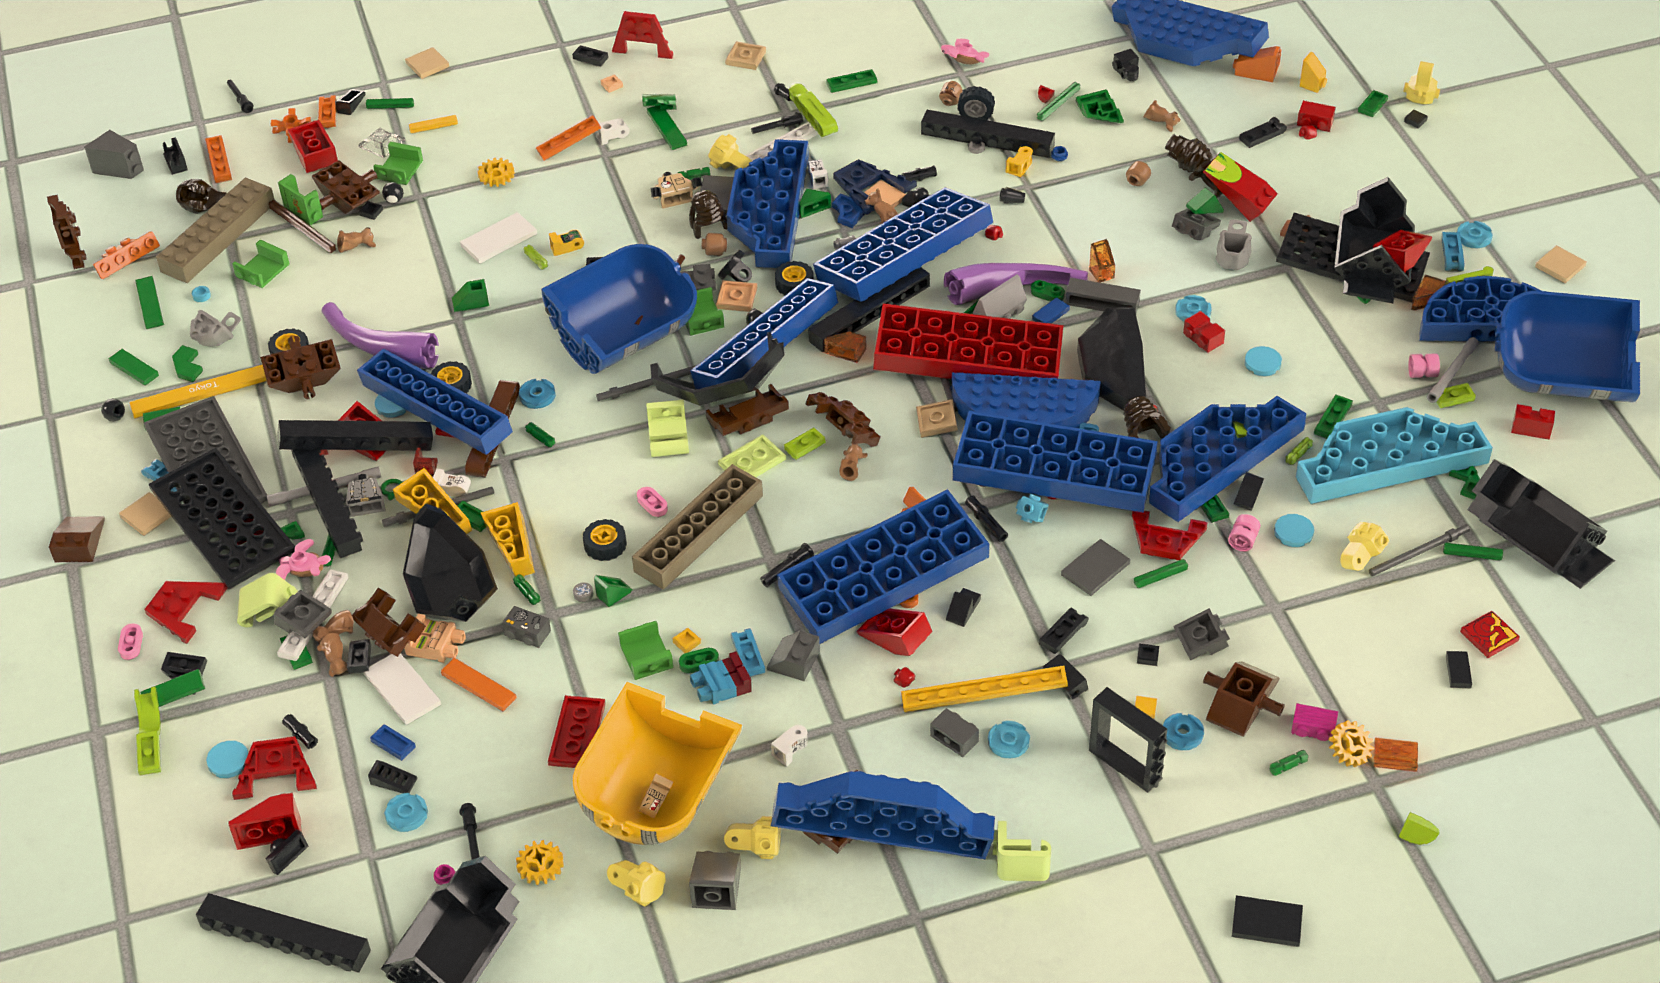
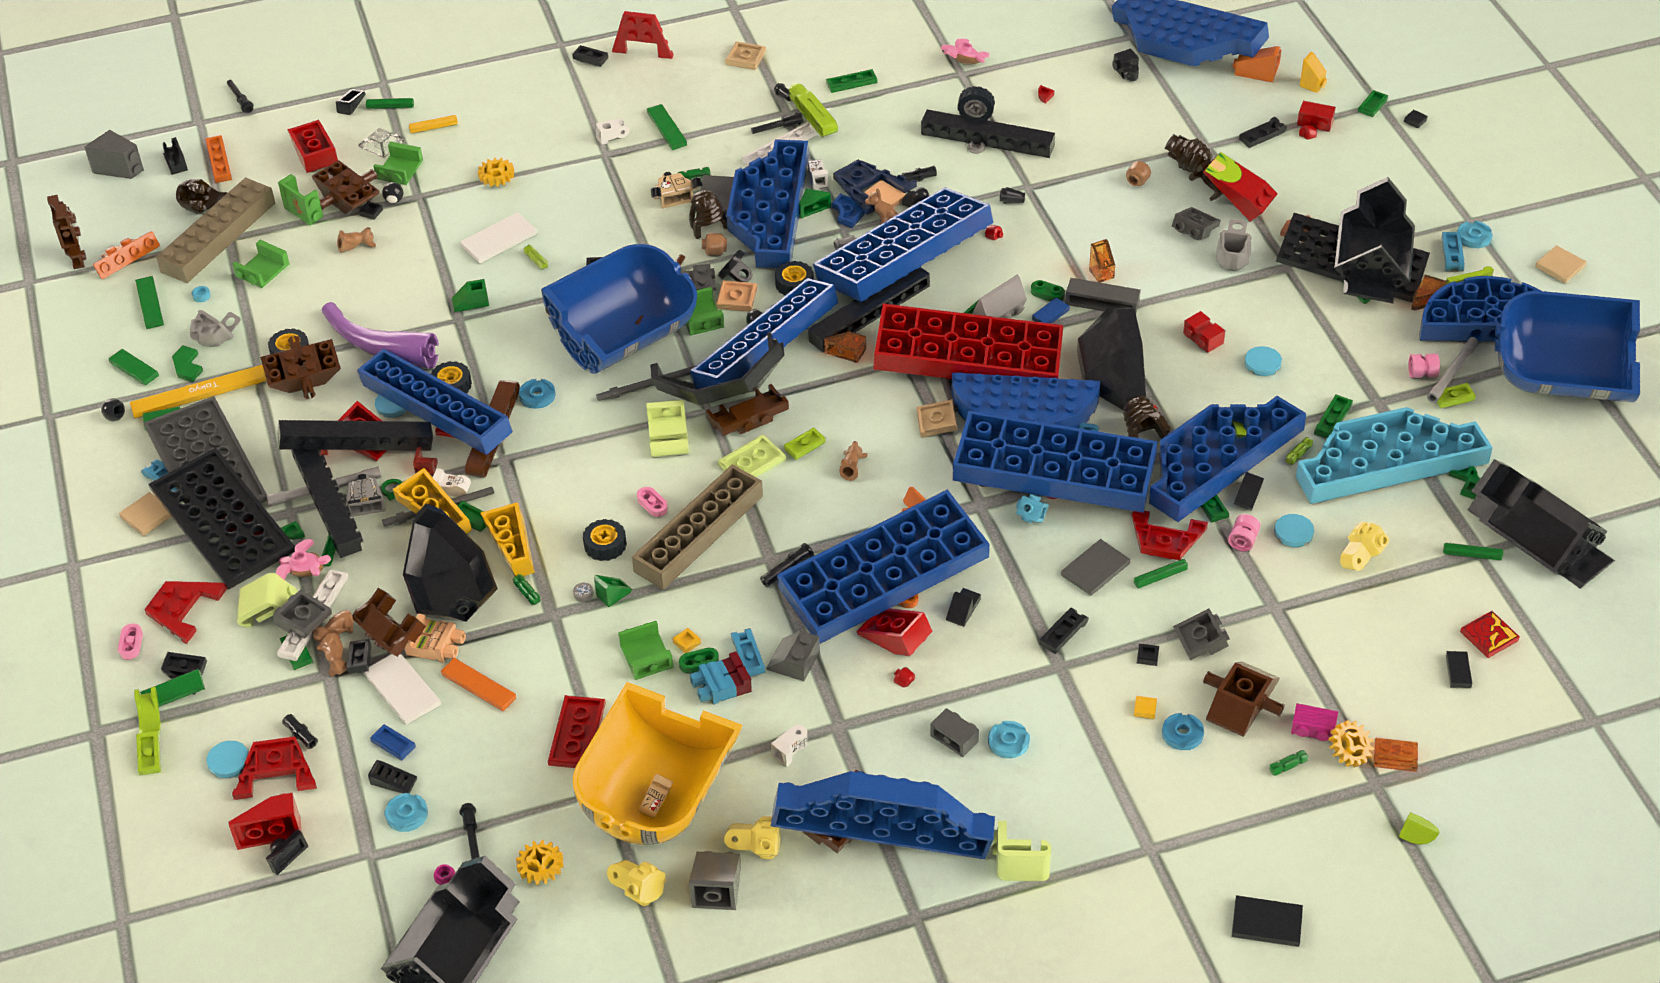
(76, 539): reddish brown slope -> none
(283, 933): black brick -> none
(289, 121): orange pin -> none
(302, 226): axle -> none
(327, 111): orange plate -> none
(427, 63): tan tile -> none
(526, 626): dark grey brick -> none
(540, 434): green axle -> none
(565, 242): yellow leg -> none
(568, 137): orange tile -> none
(611, 83): light nougat tile -> none
(666, 101): green slope -> none
(726, 154): light yellow piece -> none
(846, 418): reddish brown bracket -> none
(950, 93): medium nougat head -> none
(977, 280): medium lavender brick -> none
(981, 512): black pin -> none
(984, 688): yellow tile -> none
(1020, 163): yellow leg -> none
(1058, 101): axle -> none
(1059, 153): blue plate -> none
(1076, 681): black hinge -> none
(1099, 106): green slope -> none
(1111, 704): black window -> none
(1160, 114): medium nougat animal -> none
(1191, 305): medium azure tile -> none
(1204, 203): green slope -> none
(1405, 247): red slope -> none
(1422, 87): light yellow piece -> none
(1450, 535): dark grey bar -> none
(1533, 422): red brick -> none

